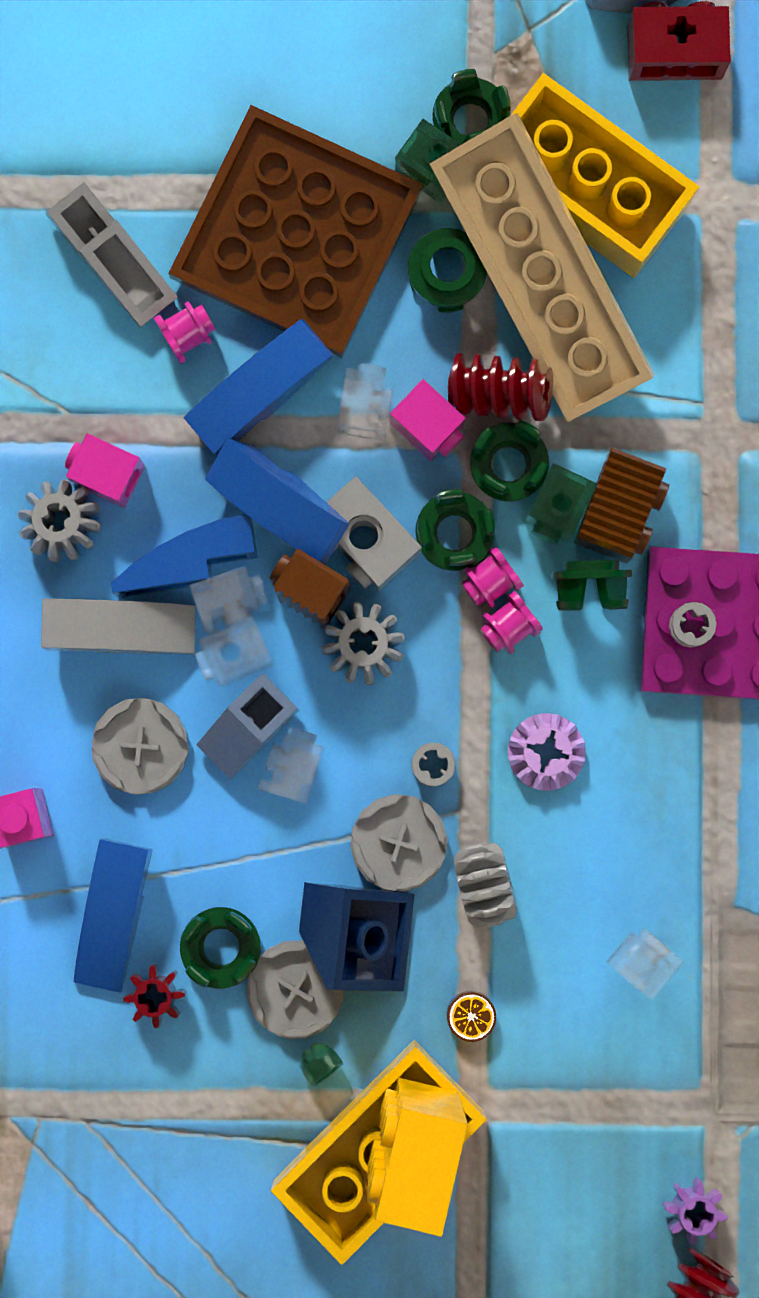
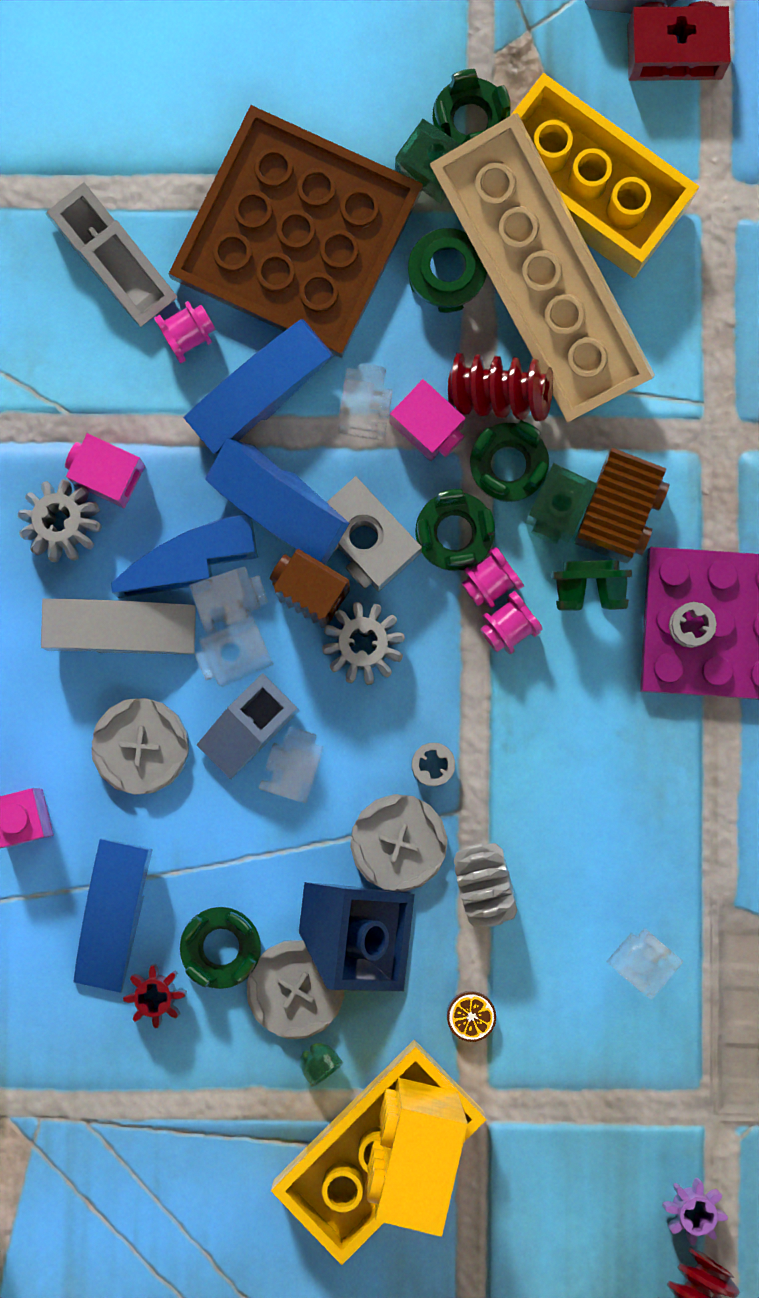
(527, 763): lavender gear -> none

